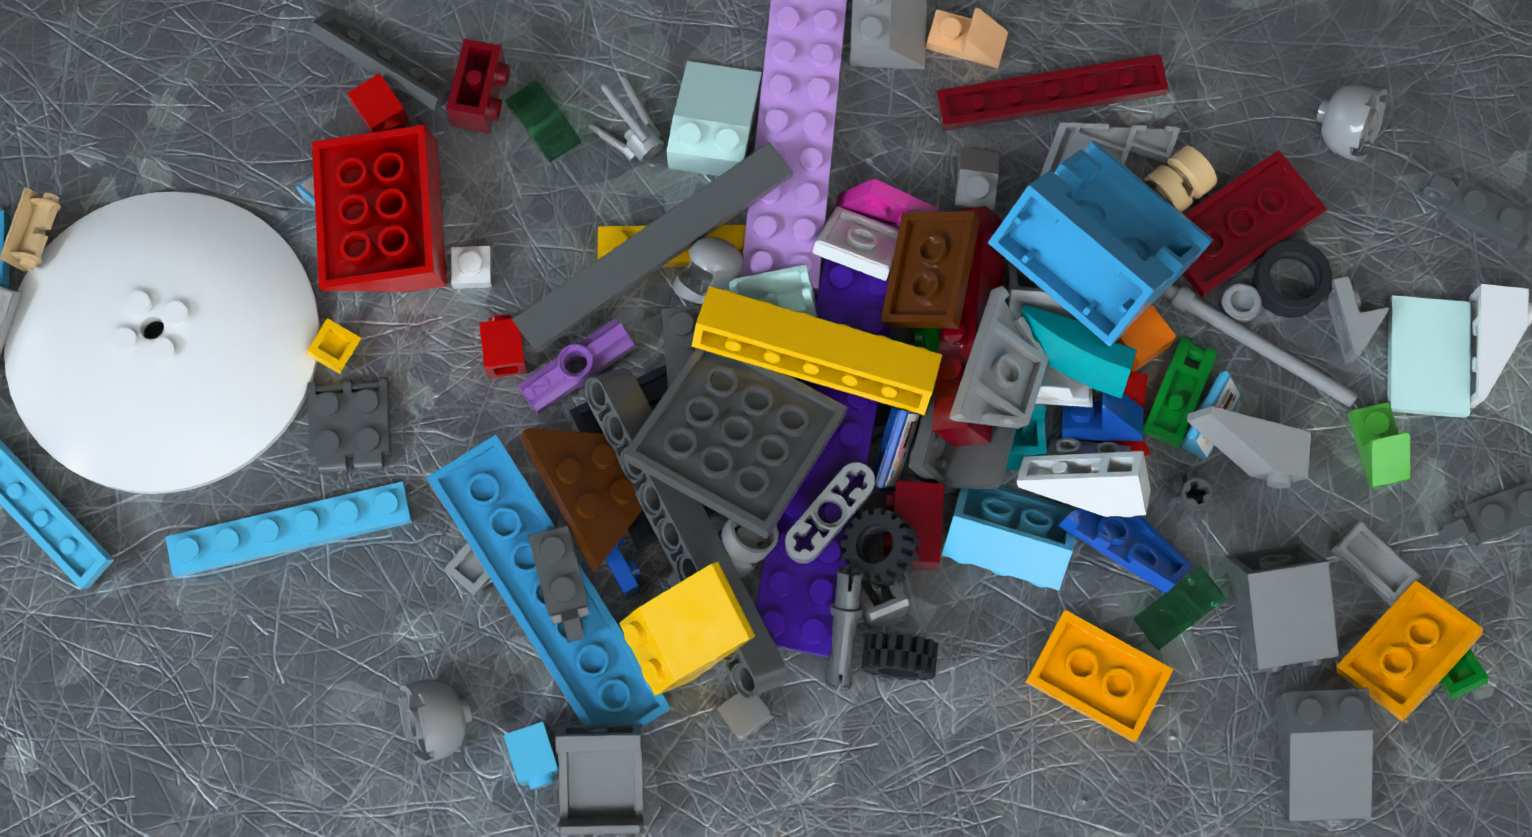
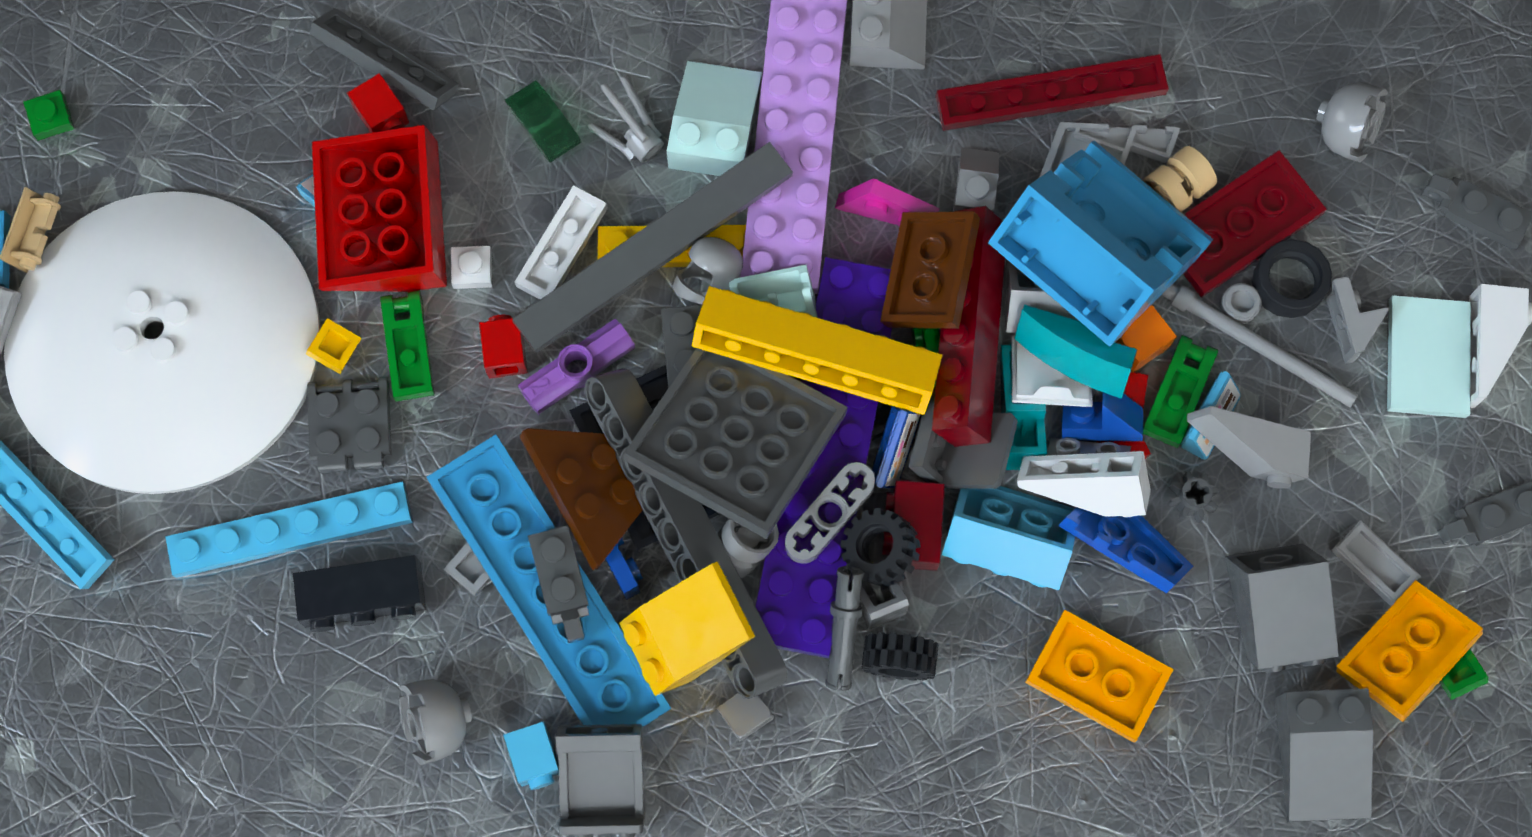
(48, 115): none -> green plate
(359, 593): none -> black brick
(407, 347): none -> green plate
(477, 85): dark red brick -> none
(561, 243): none -> white plate
(858, 243): white plate -> none
(967, 38): light nougat slope -> none
(1001, 370): light grey wing -> none
(1179, 608): clear green slope -> none
(1380, 445): bright green slope -> none

